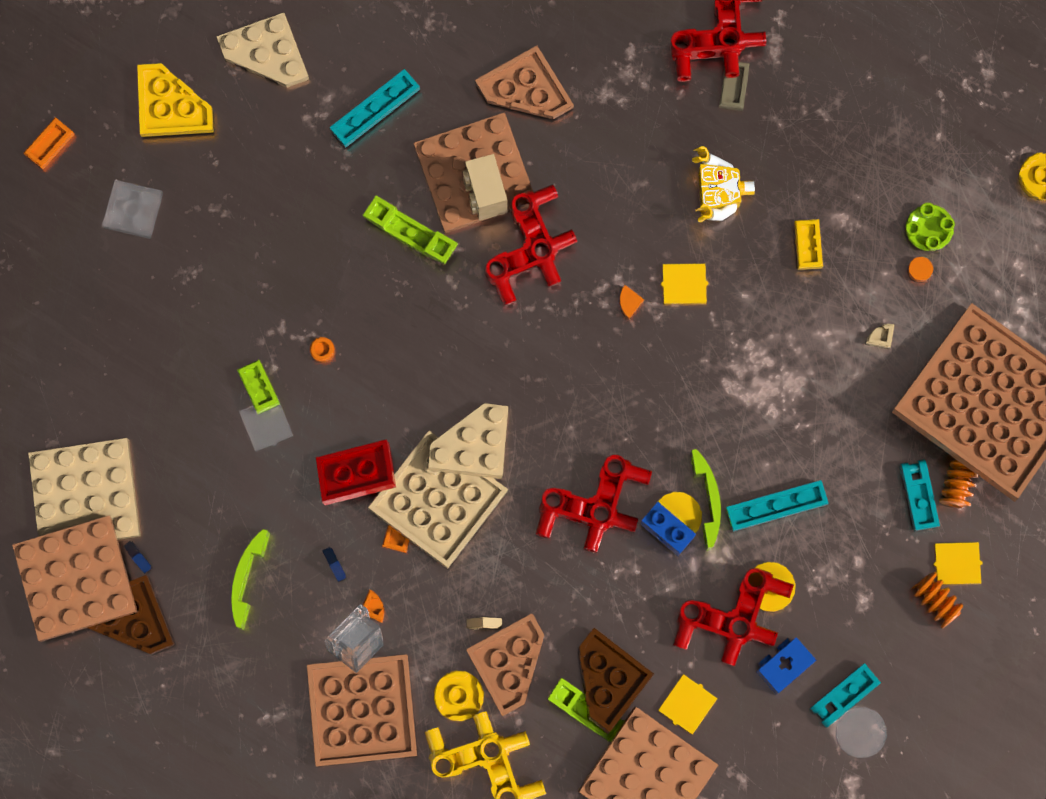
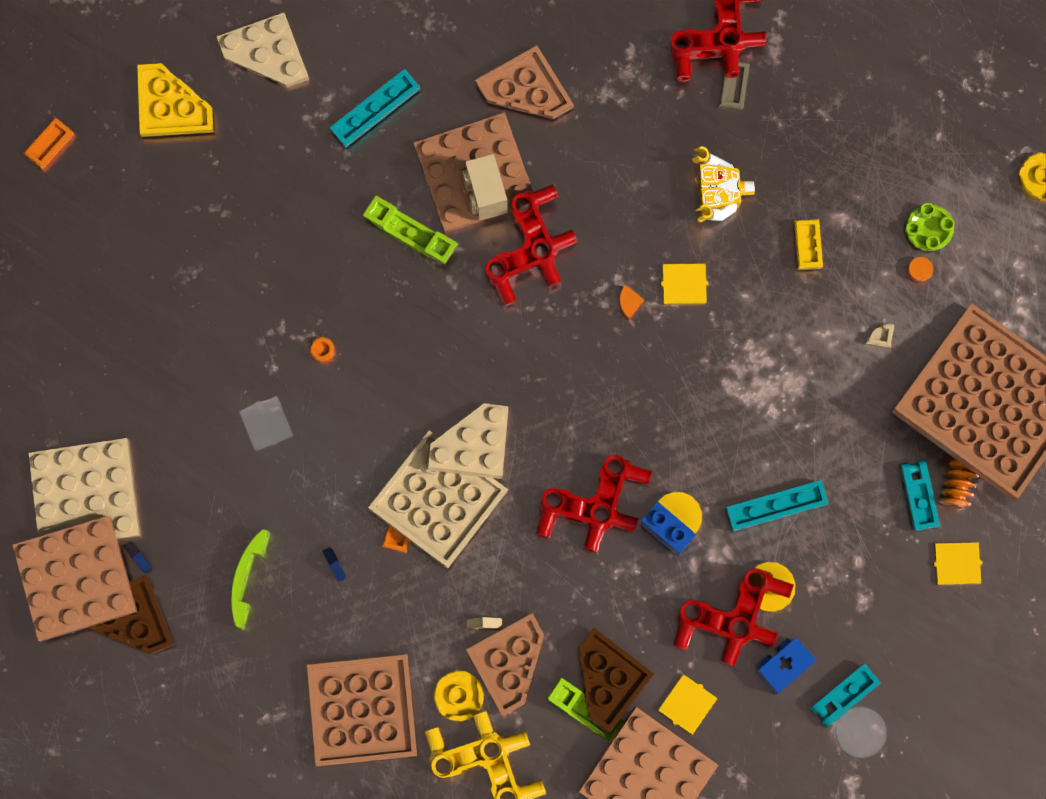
(132, 209): clear plate -> none
(258, 387): lime plate -> none
(355, 472): red plate -> none
(355, 639): clear plate -> none
(374, 606): orange tile -> none
(702, 469): lime slope -> none
(938, 599): orange piece -> none

